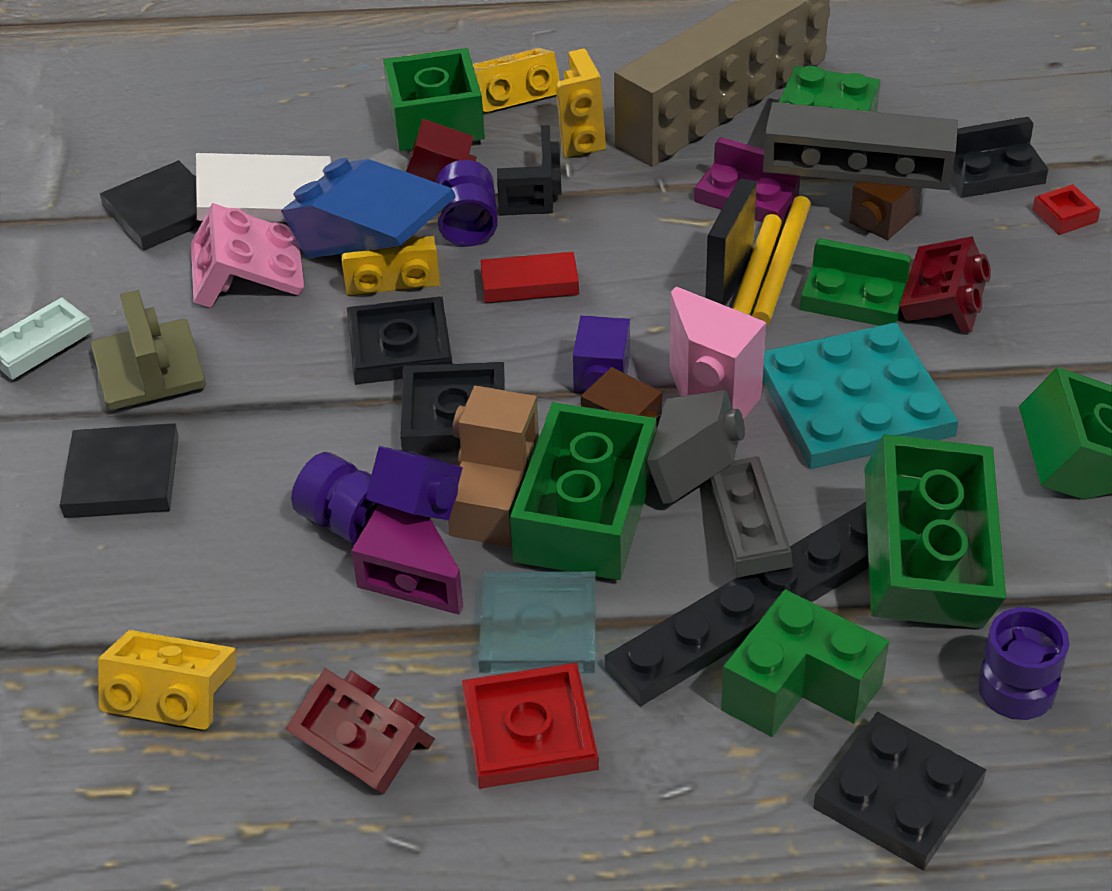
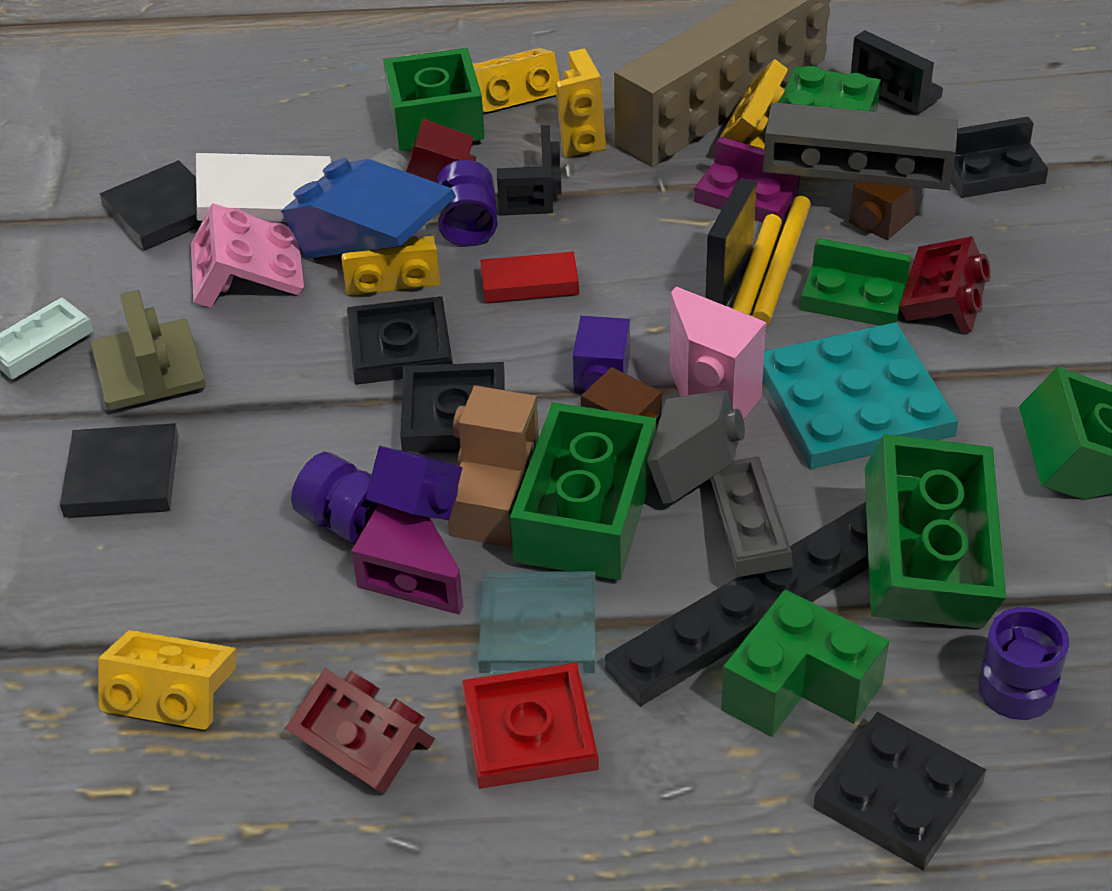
(752, 113): none -> yellow bracket
(903, 74): none -> black bracket
(1066, 209): red tile -> none

